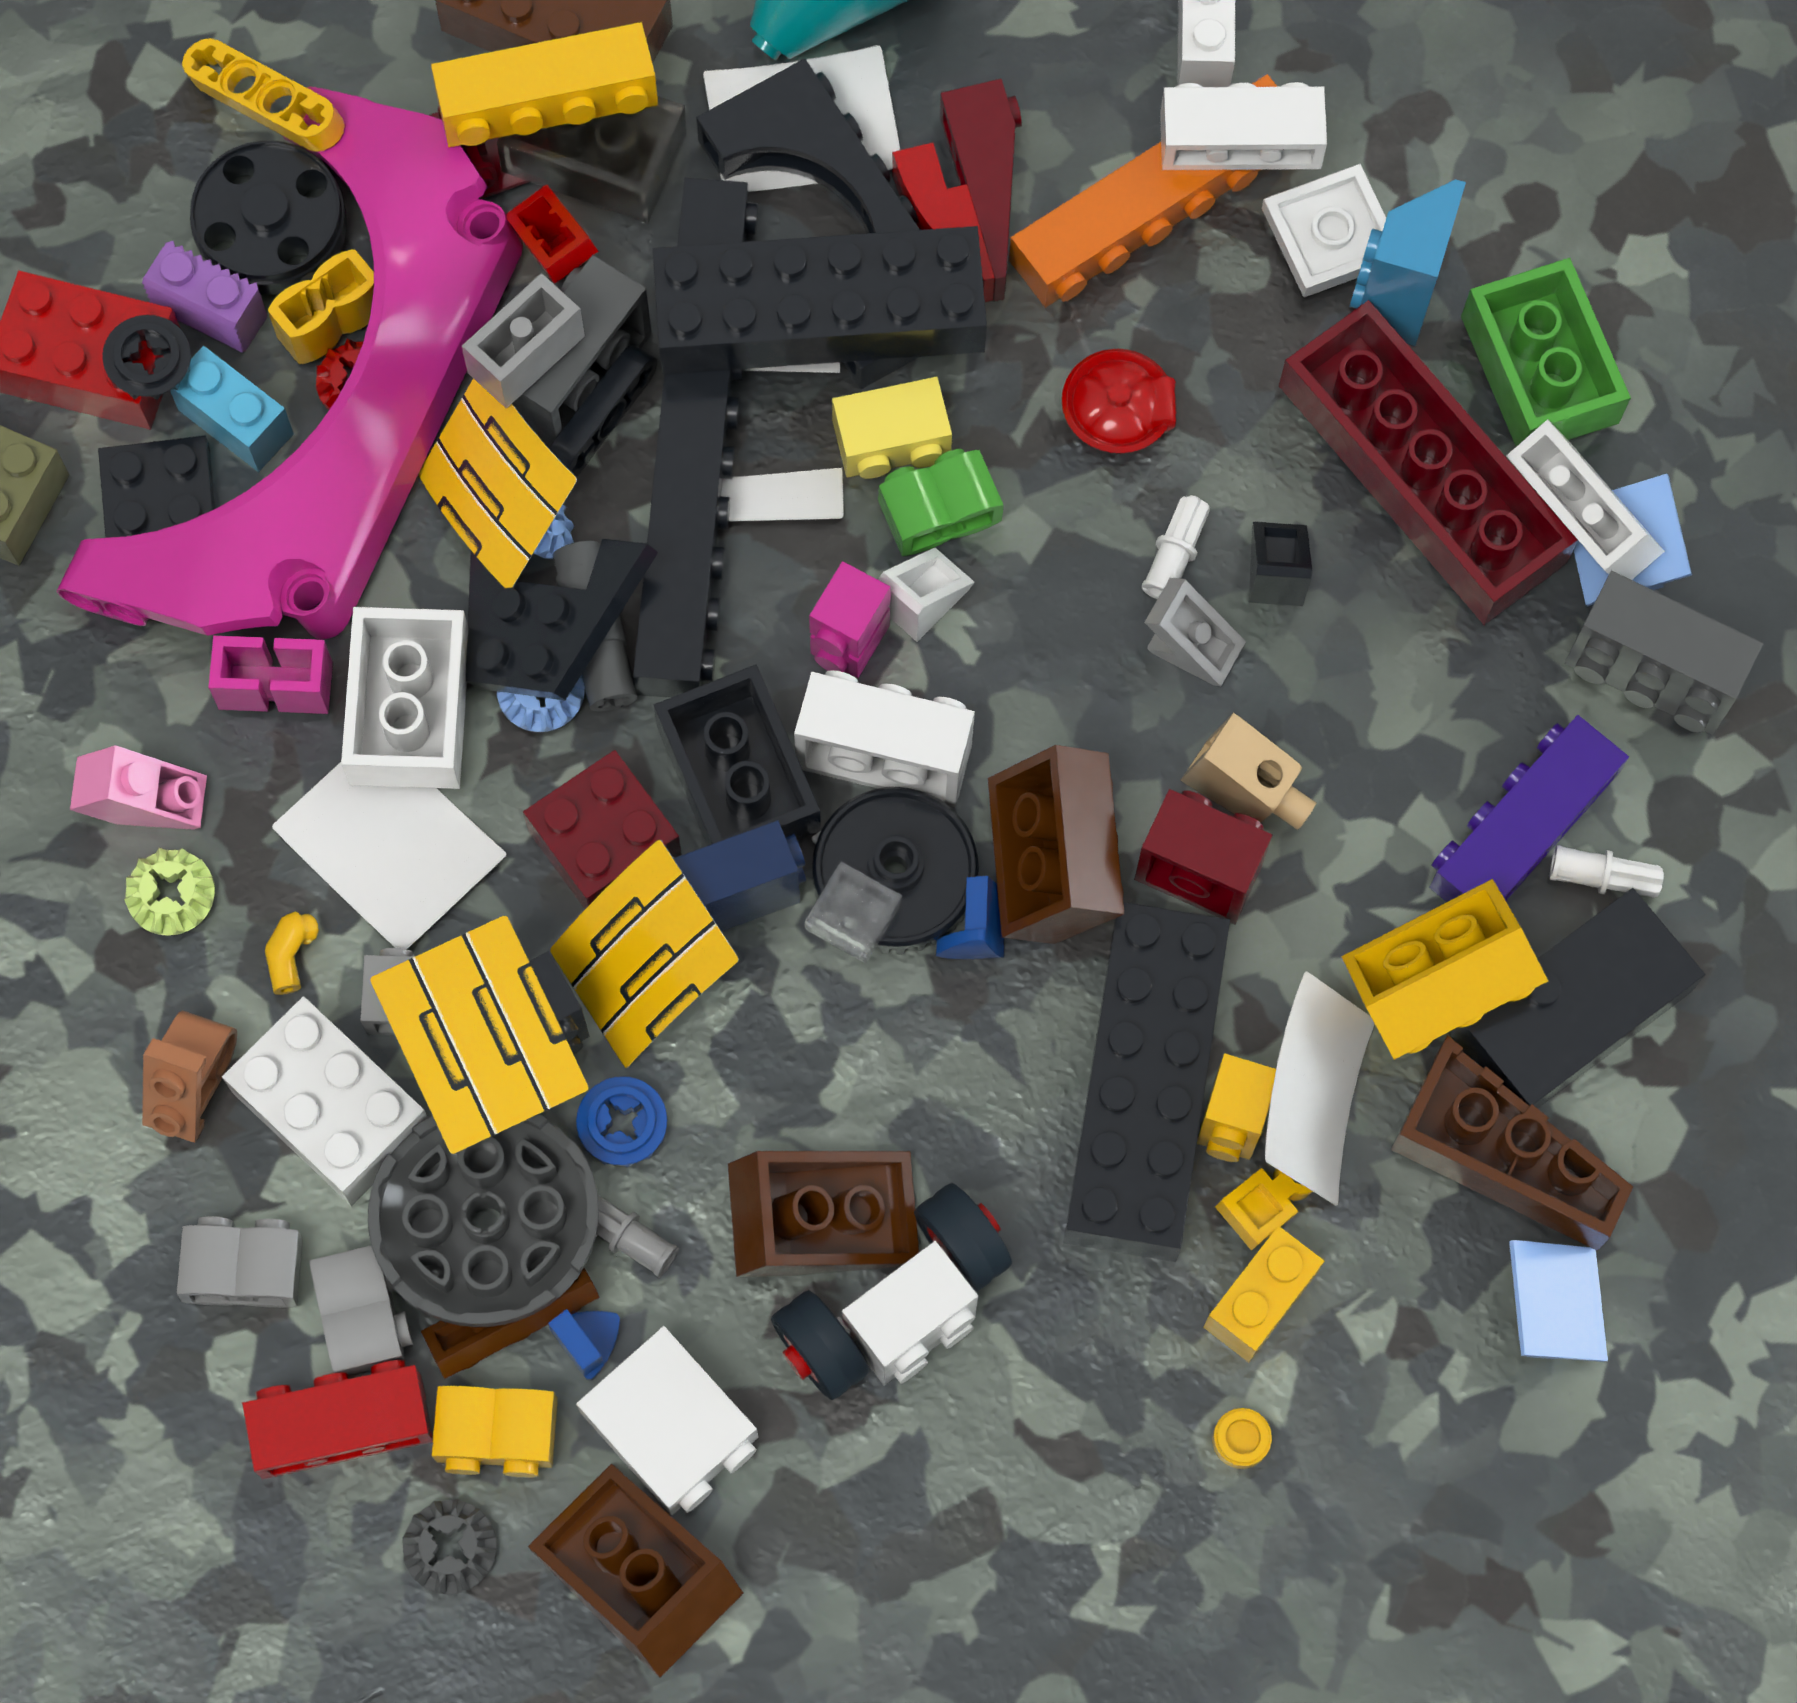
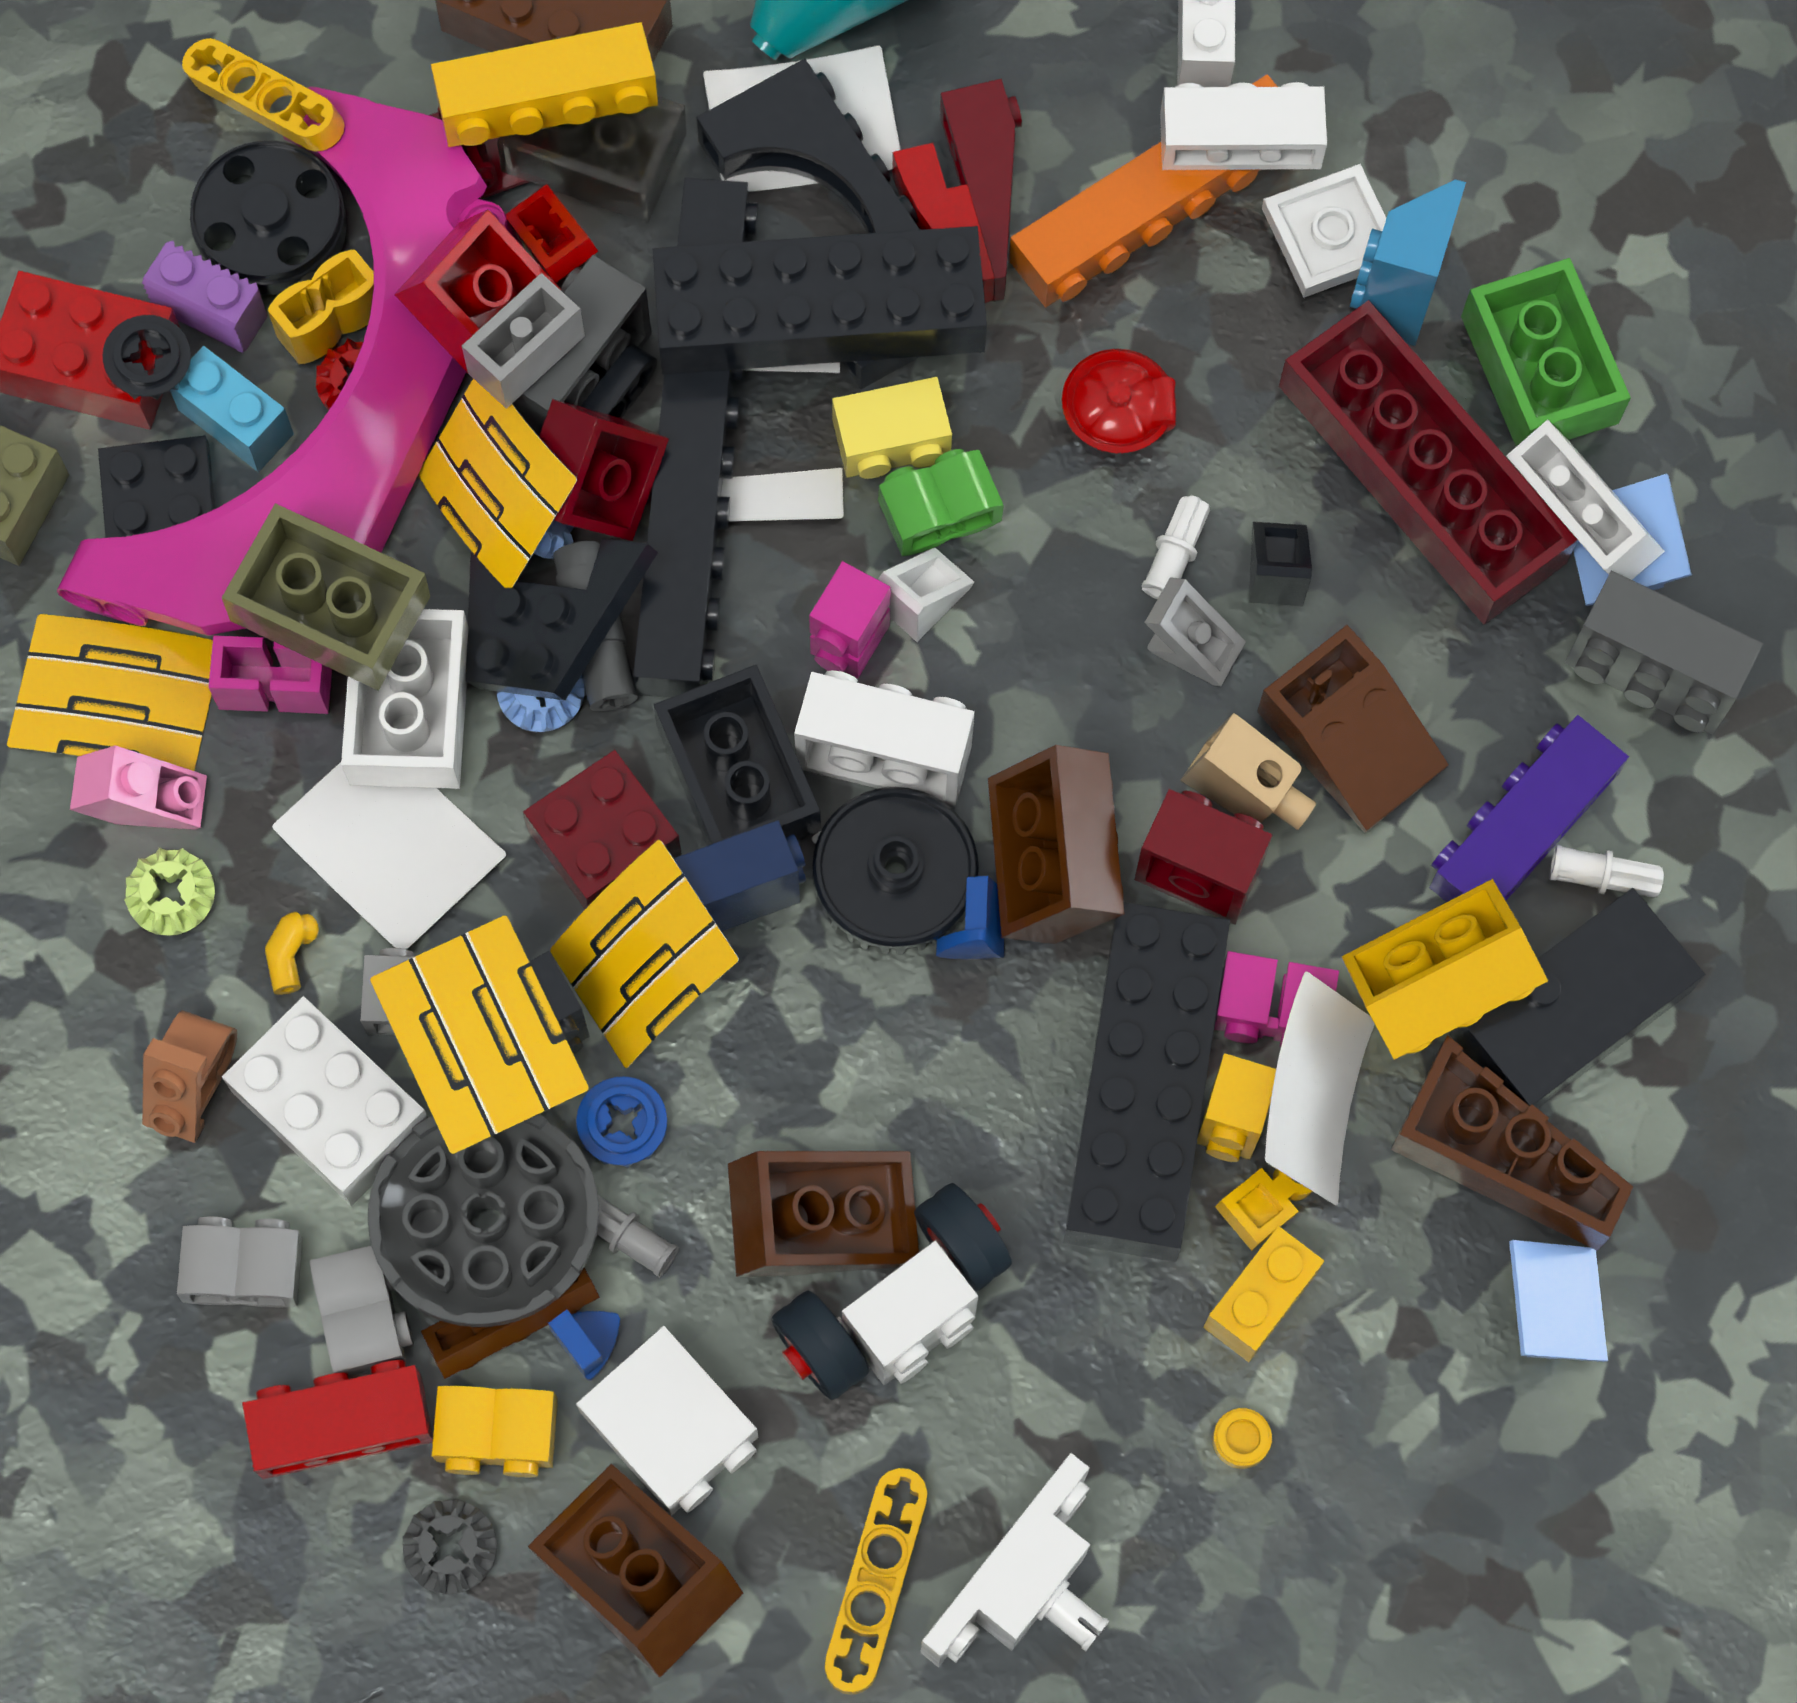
(113, 686): none -> yellow sticker
(326, 596): none -> olive brick
(468, 281): none -> red brick
(611, 463): none -> dark red brick
(853, 912): clear piece -> none
(871, 1579): none -> yellow beam
(1025, 1577): none -> white brick
(1248, 992): none -> dark pink piece
(1352, 728): none -> reddish brown slope

